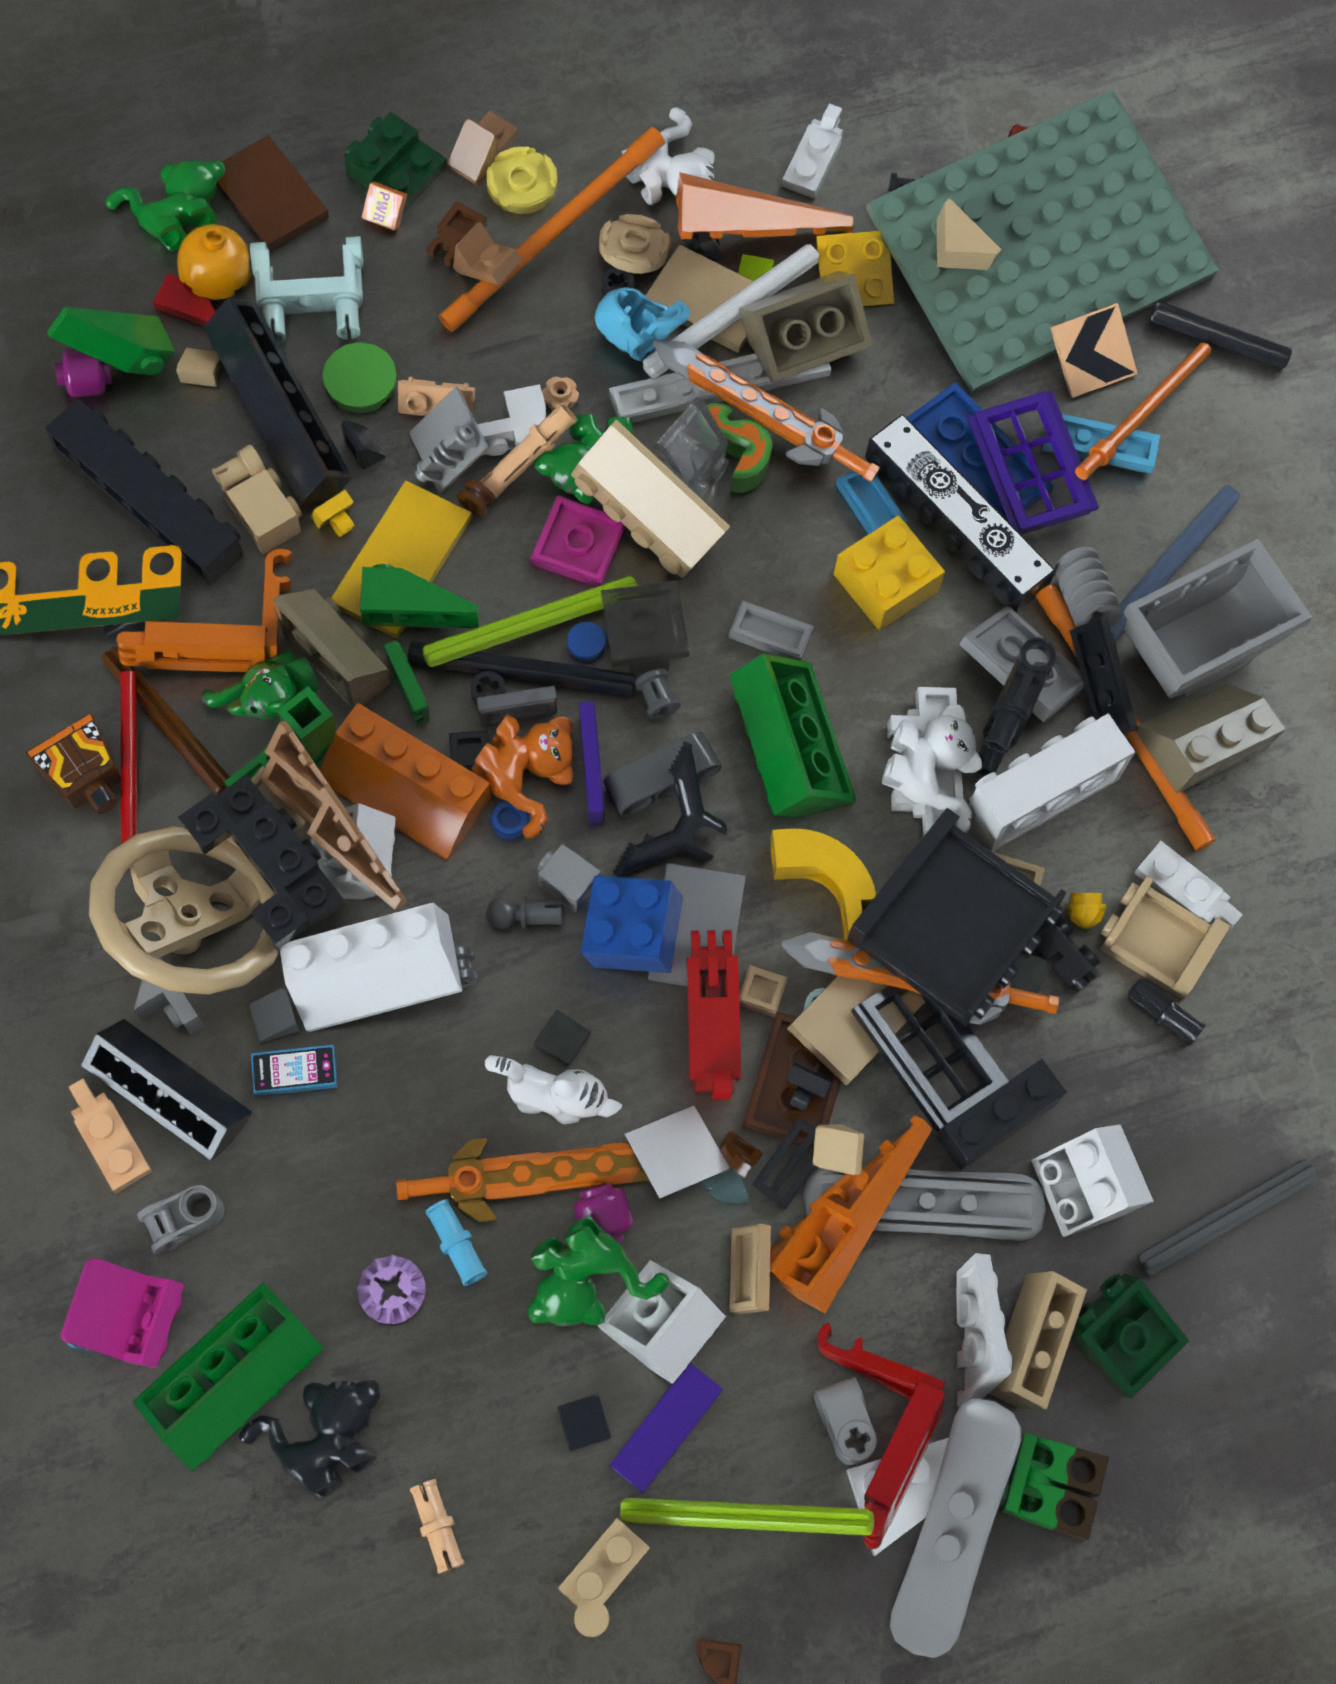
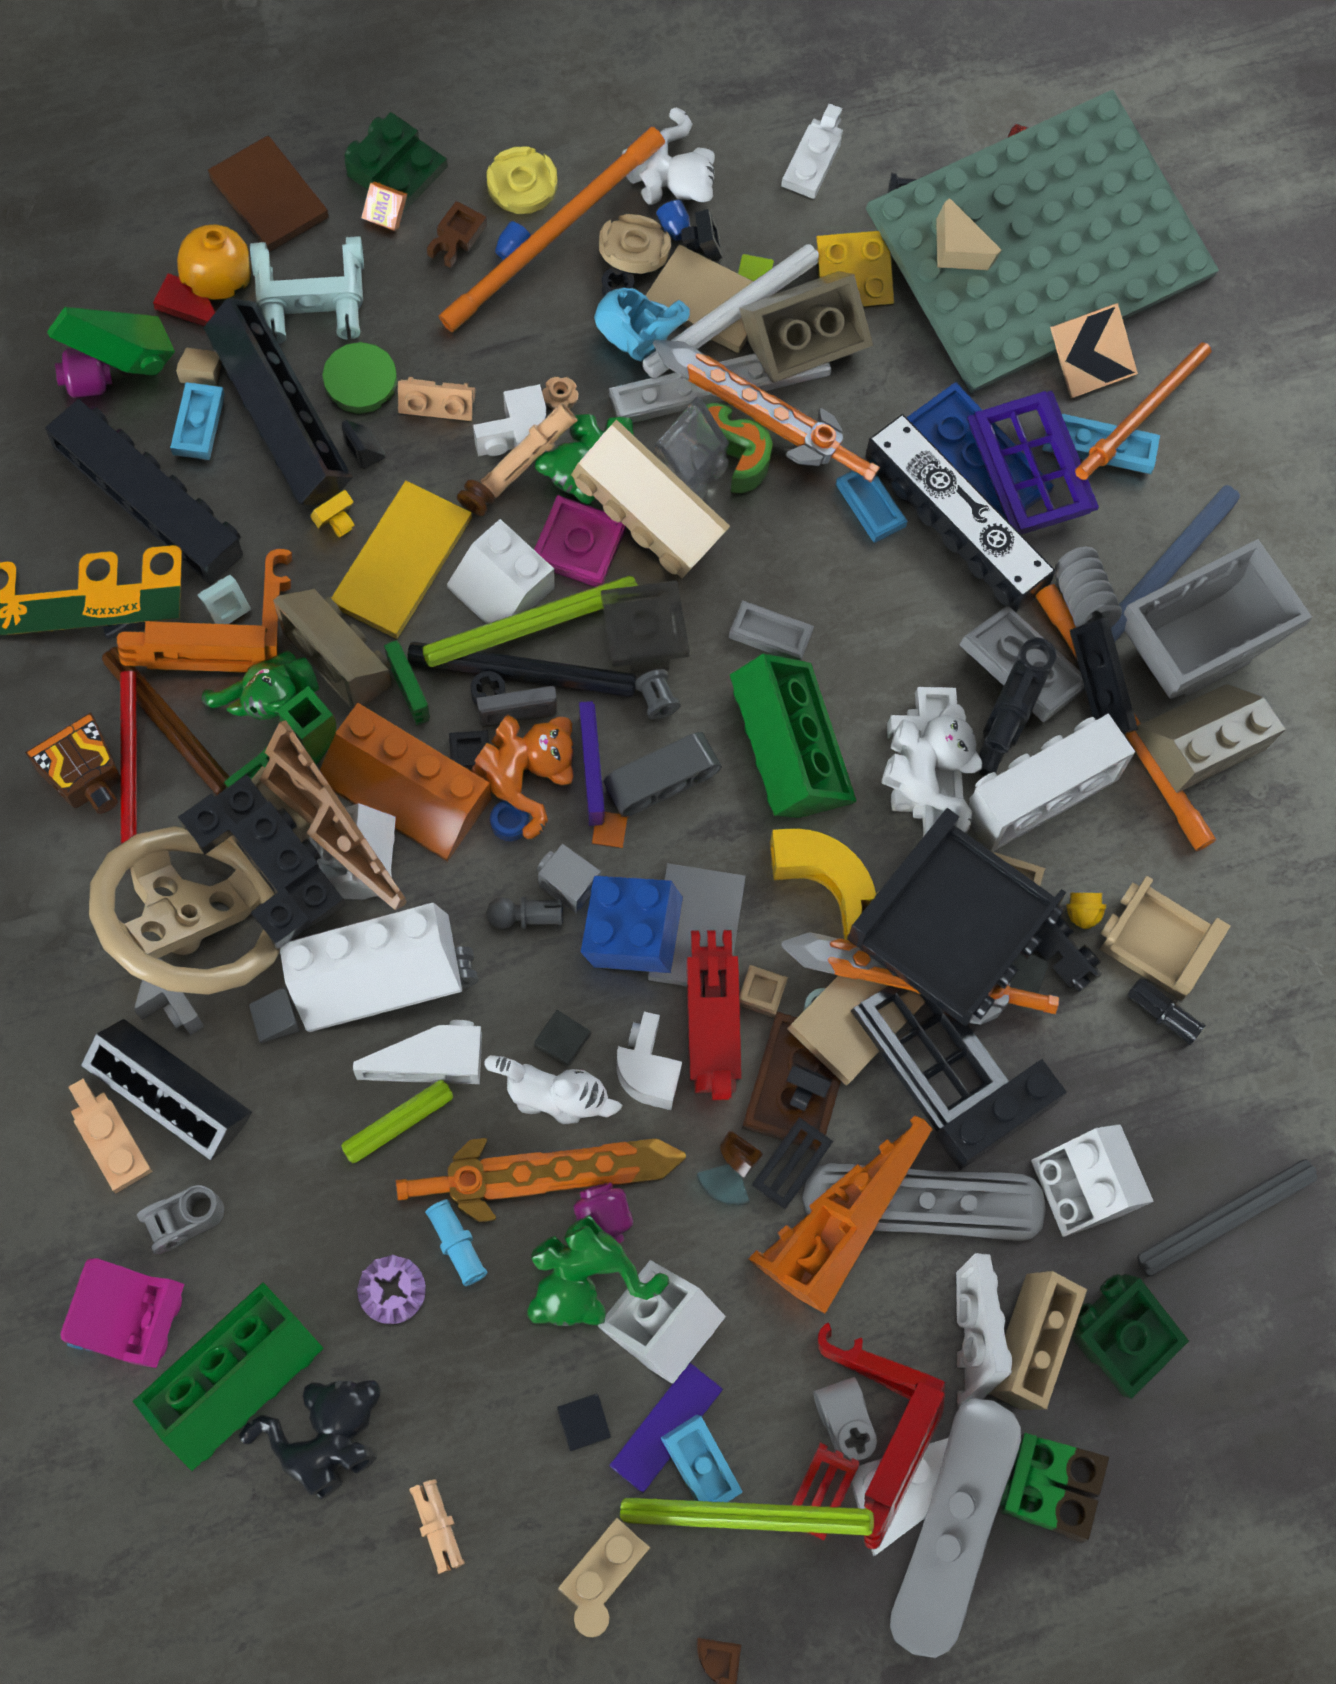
(189, 189): green animal -> none
(197, 421): none -> medium azure plate
(224, 601): none -> light aqua tile
(257, 499): tan hinge -> none
(294, 1070): tile -> none
(397, 1121): none -> lime axle
(405, 600): green slope -> none
(436, 1054): none -> white slope
(447, 441): light grey hinge -> none
(479, 146): slope -> none
(482, 258): medium nougat slope -> none
(501, 575): none -> white slope
(511, 239): none -> blue hose
(586, 642): blue tile -> none
(611, 832): none -> orange sticker
(645, 1075): none -> white brick
(673, 218): none -> blue hose
(677, 1151): white sticker -> none
(682, 836): black piece -> none
(701, 1462): none -> medium azure plate
(730, 209): wedge -> none
(750, 1269): tan tile -> none
(835, 1461): none -> red tile
(838, 1148): tan slope -> none
(888, 572): yellow brick -> none
(1187, 886): white hinge -> none
(1221, 335): black axle -> none

